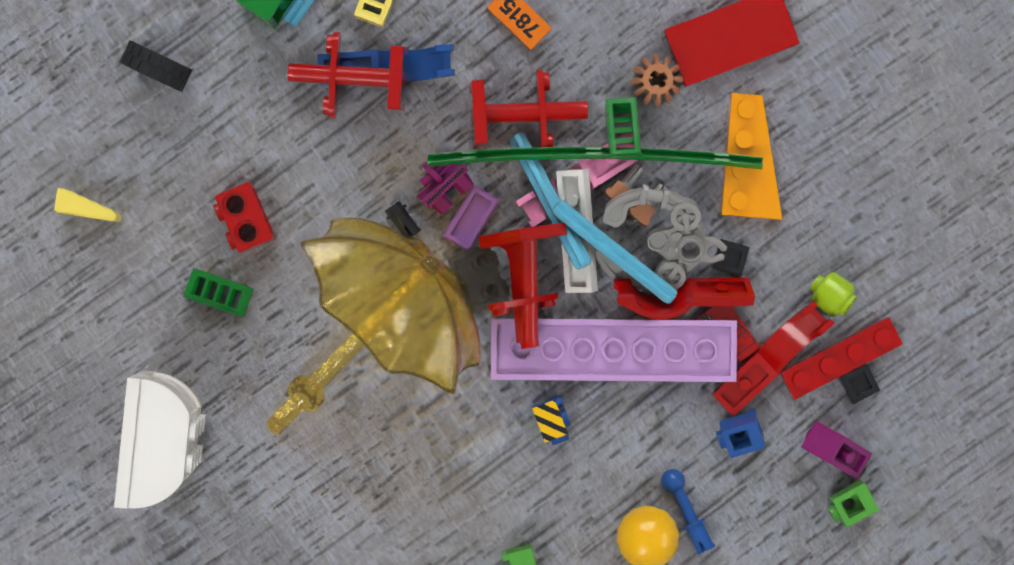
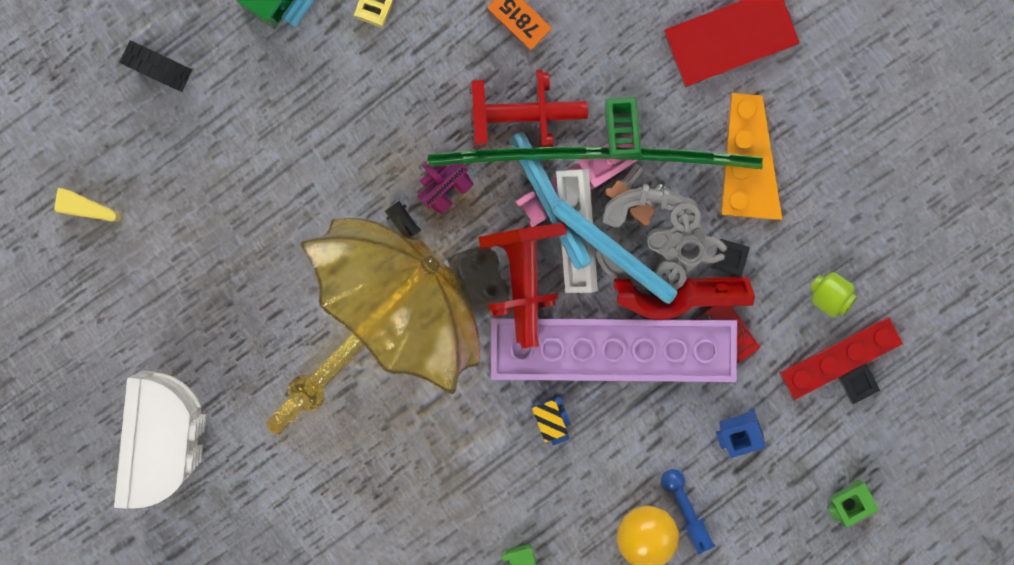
(190, 292): green slope -> none
(251, 214): red brick -> none
(355, 76): red piece -> none
(418, 64): blue piece -> none
(471, 218): medium lavender tile -> none
(658, 70): nougat gear -> none
(772, 358): red piece -> none
(836, 449): magenta slope -> none

